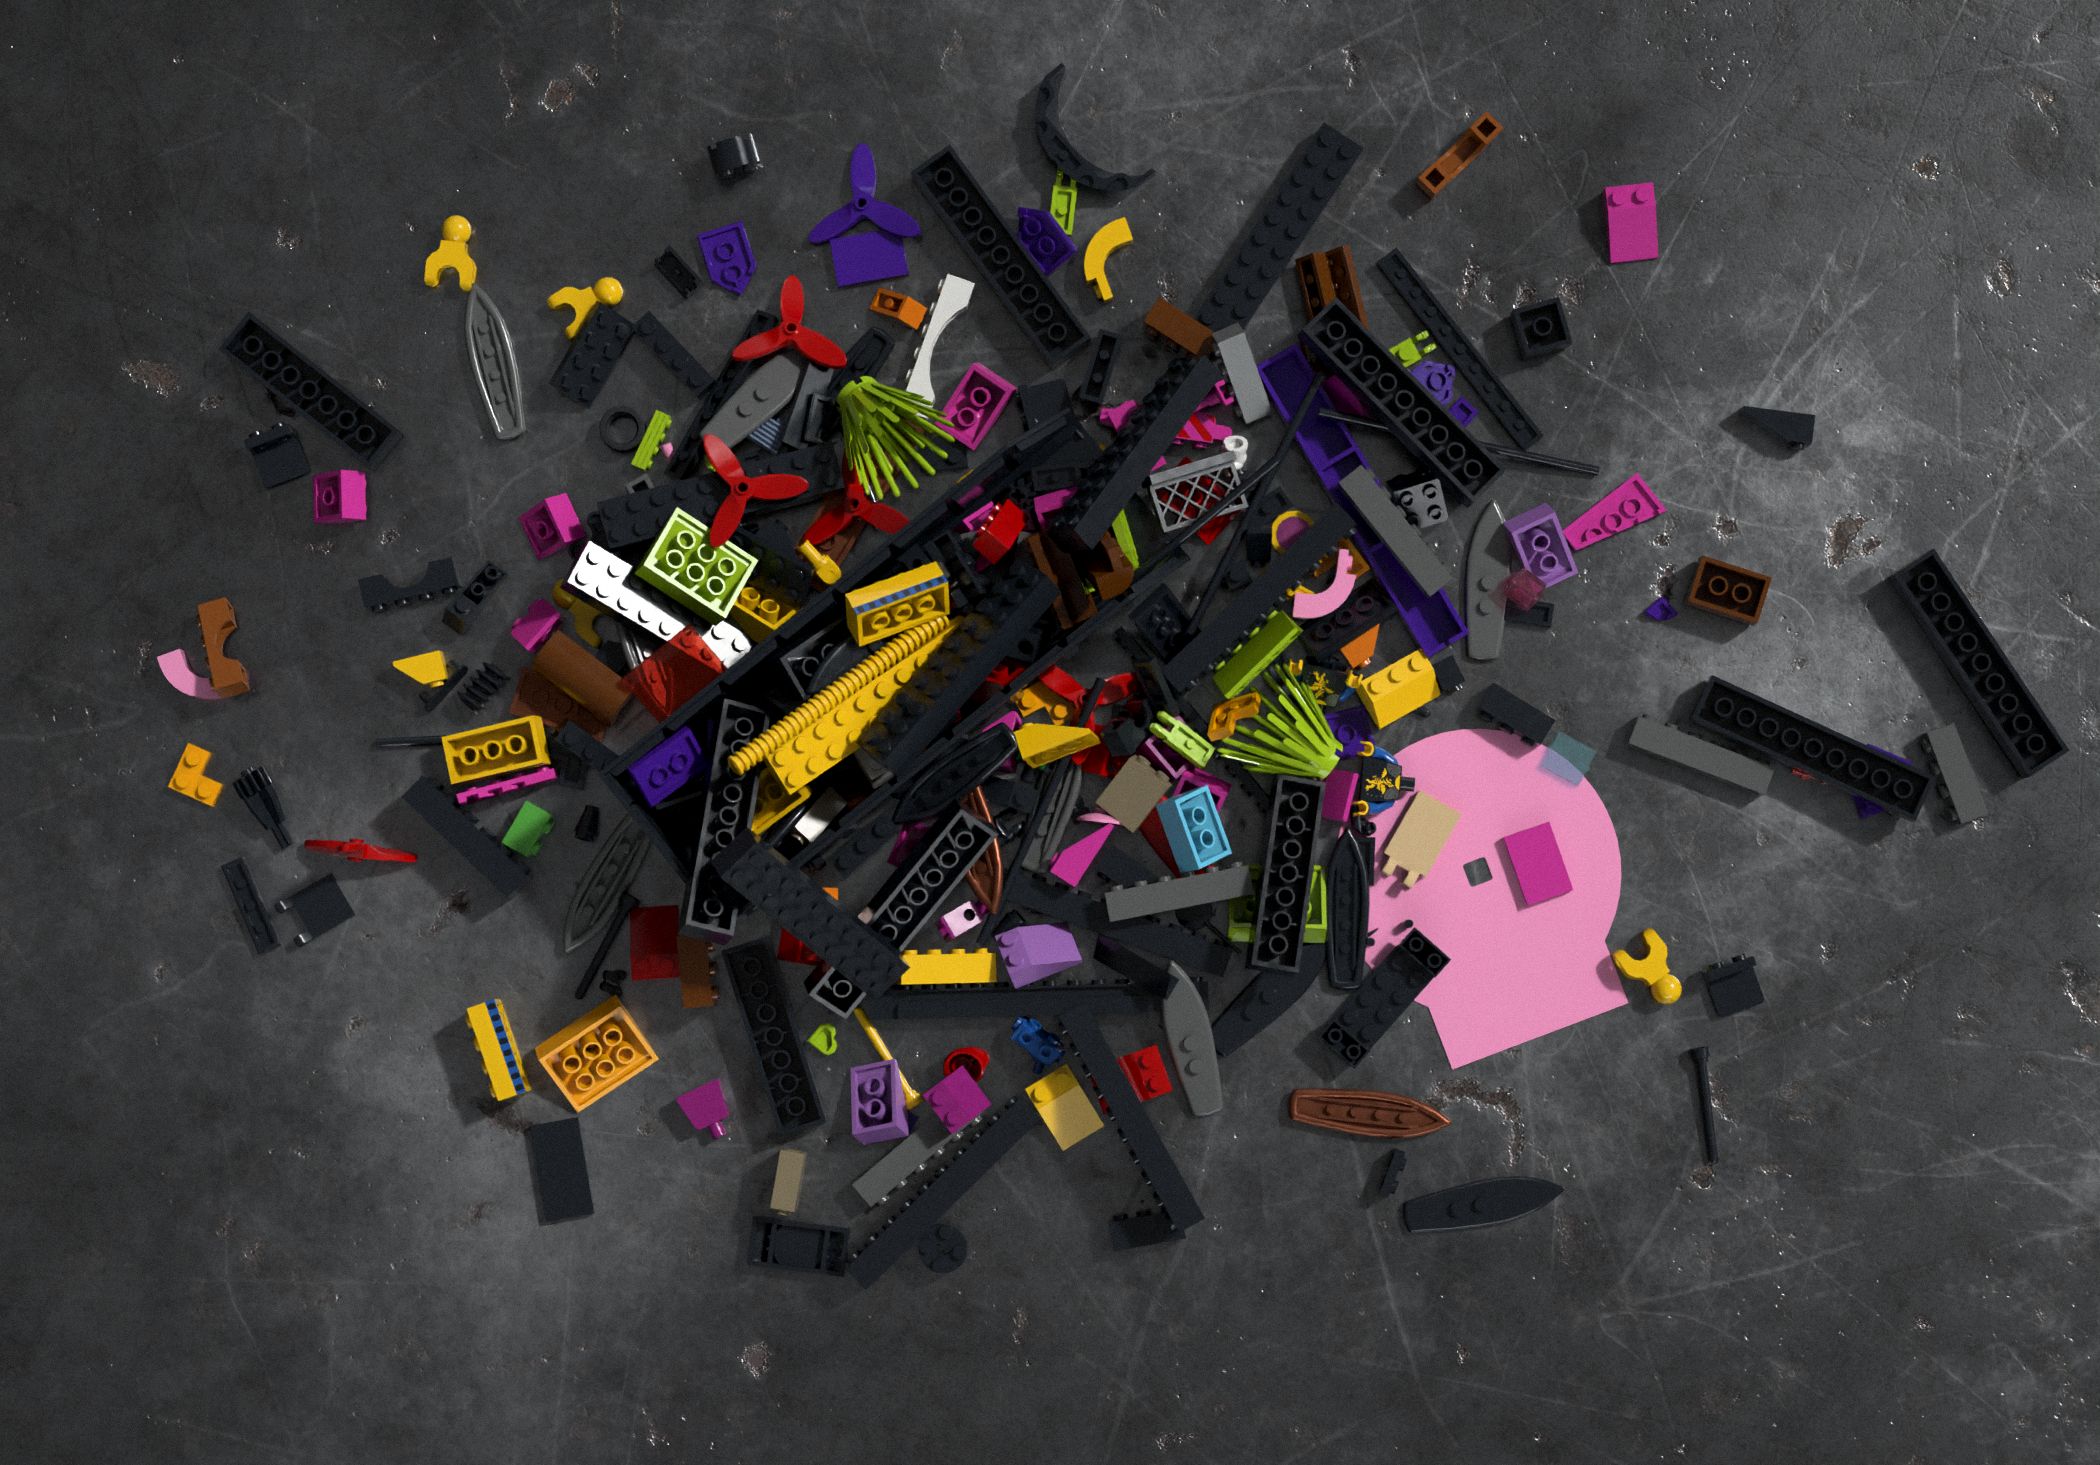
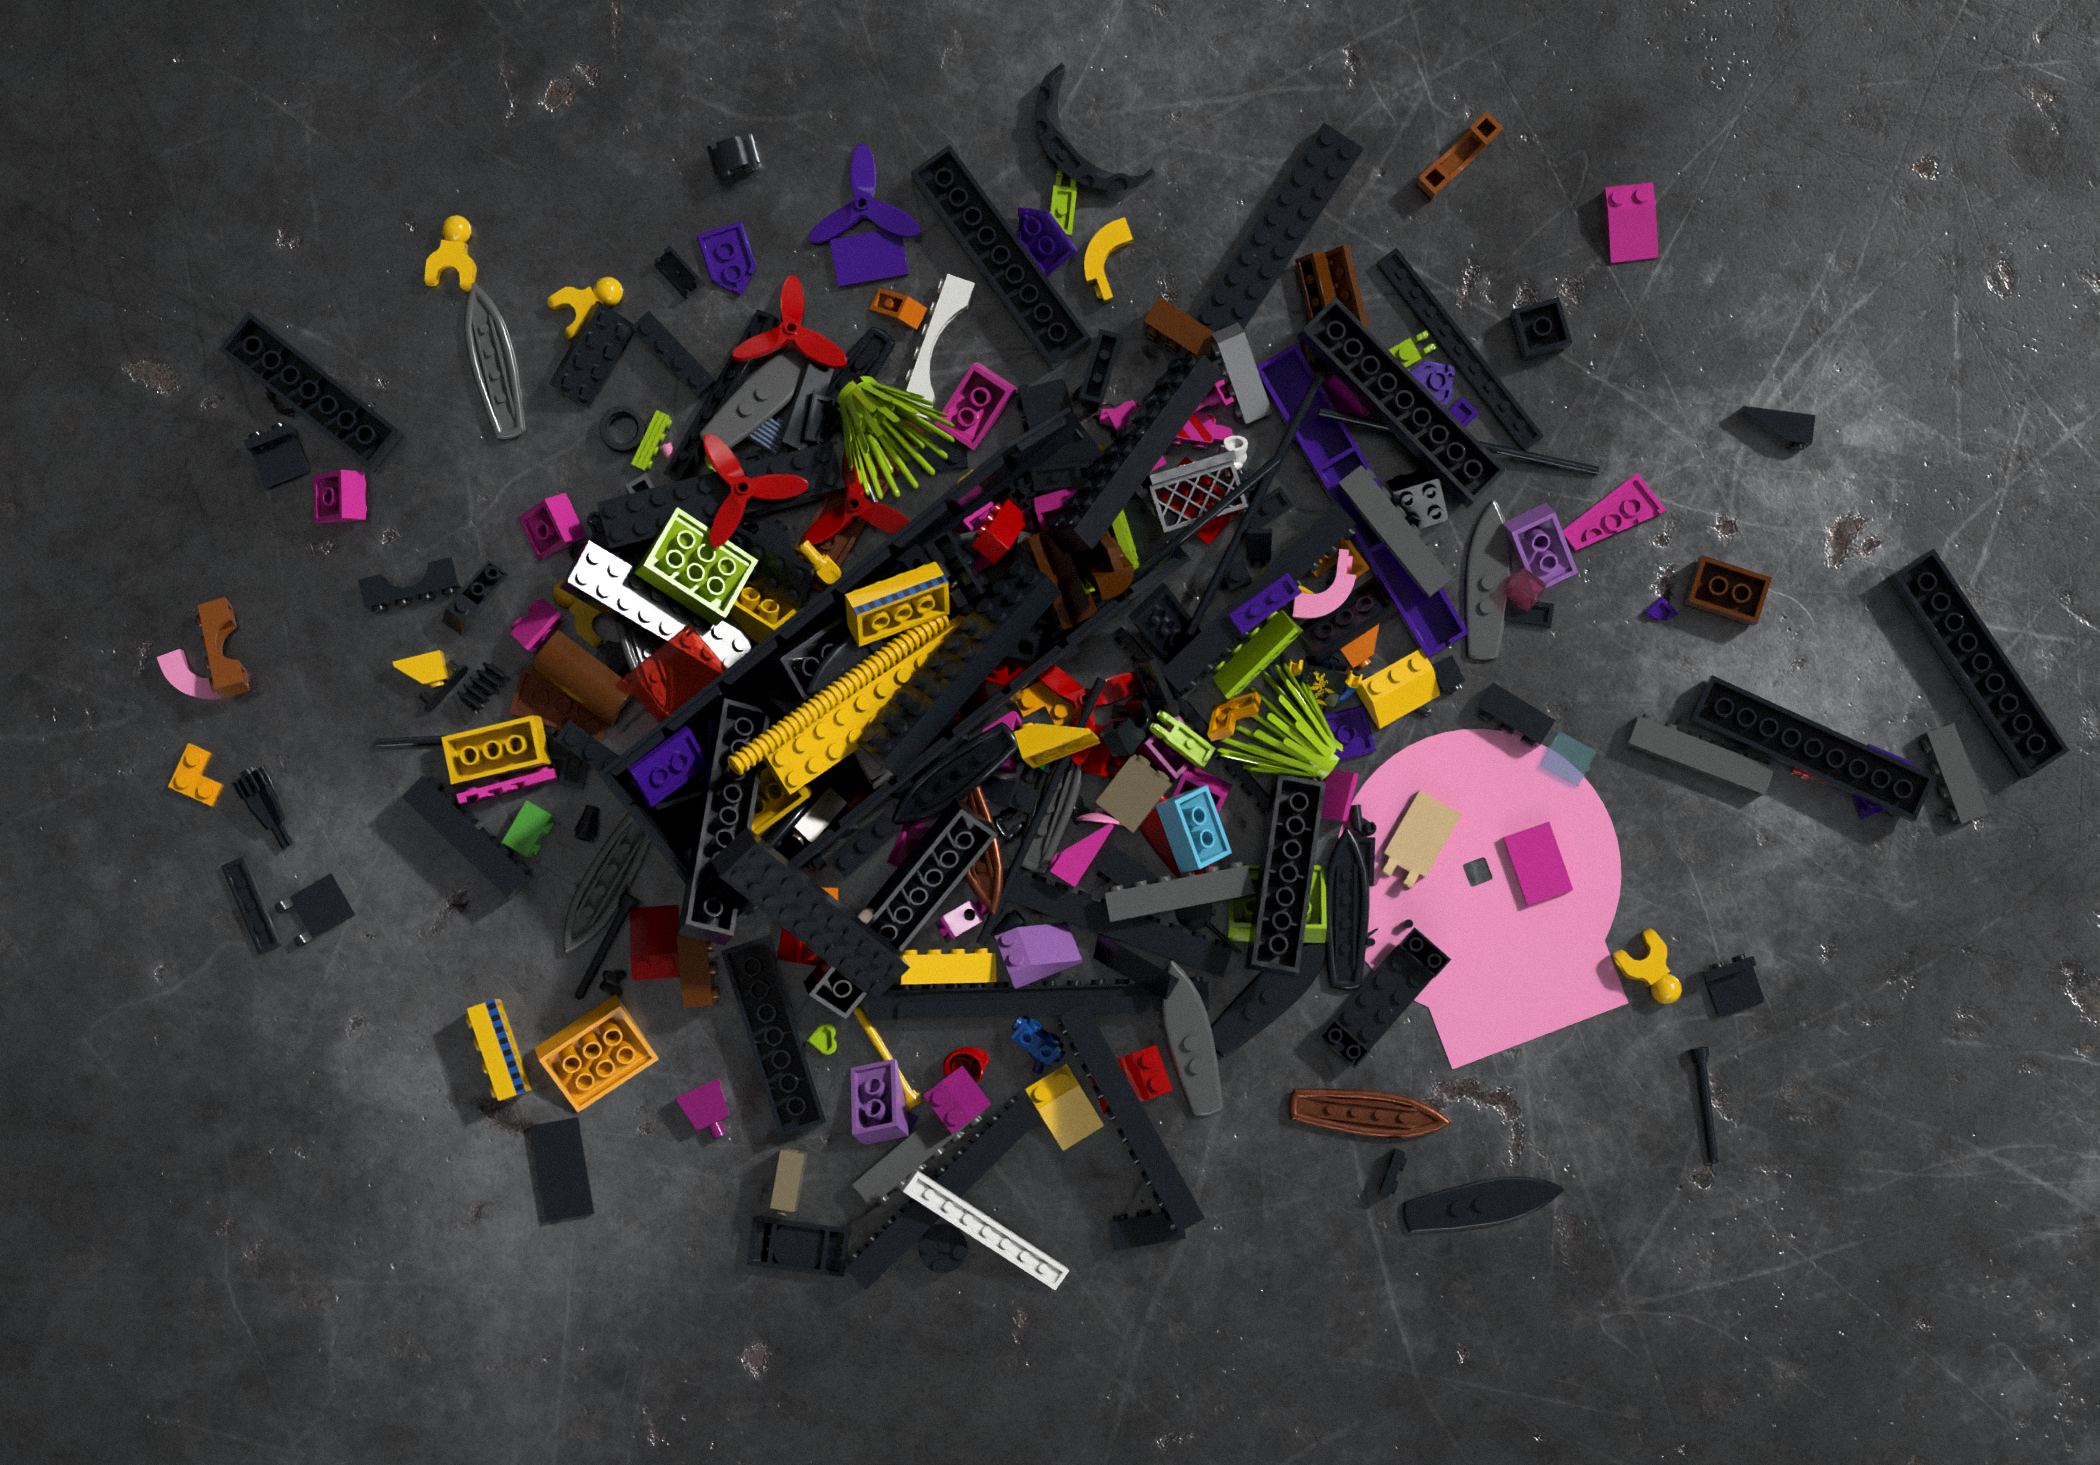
(356, 850): red piece -> none
(984, 1229): none -> white plate
(1264, 603): none -> dark purple tile
(1289, 528): flat silver tile -> none
(1380, 780): torso -> none

